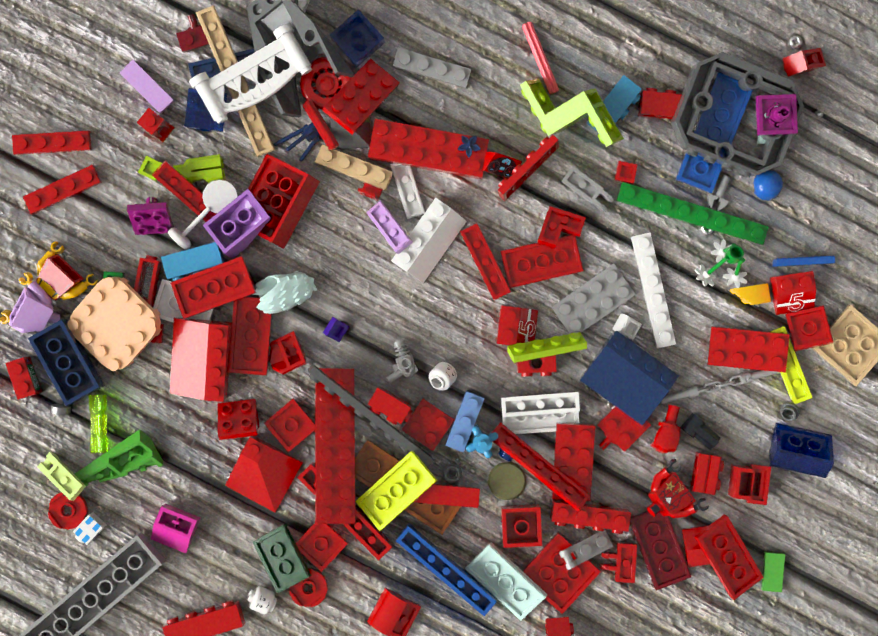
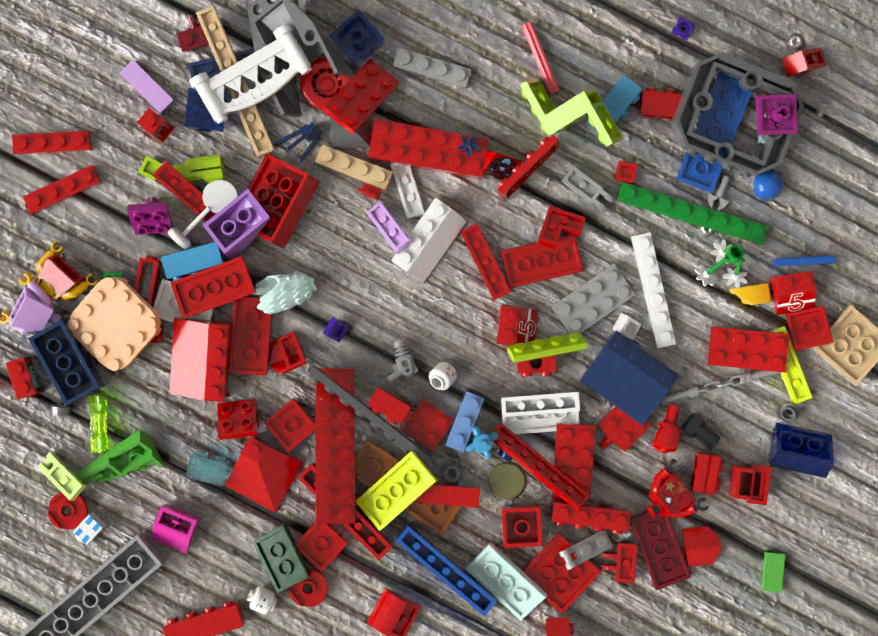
(207, 468): none -> clear light blue brick
(320, 125): red axle -> none
(681, 22): none -> dark purple plate
(729, 557): red plate -> none

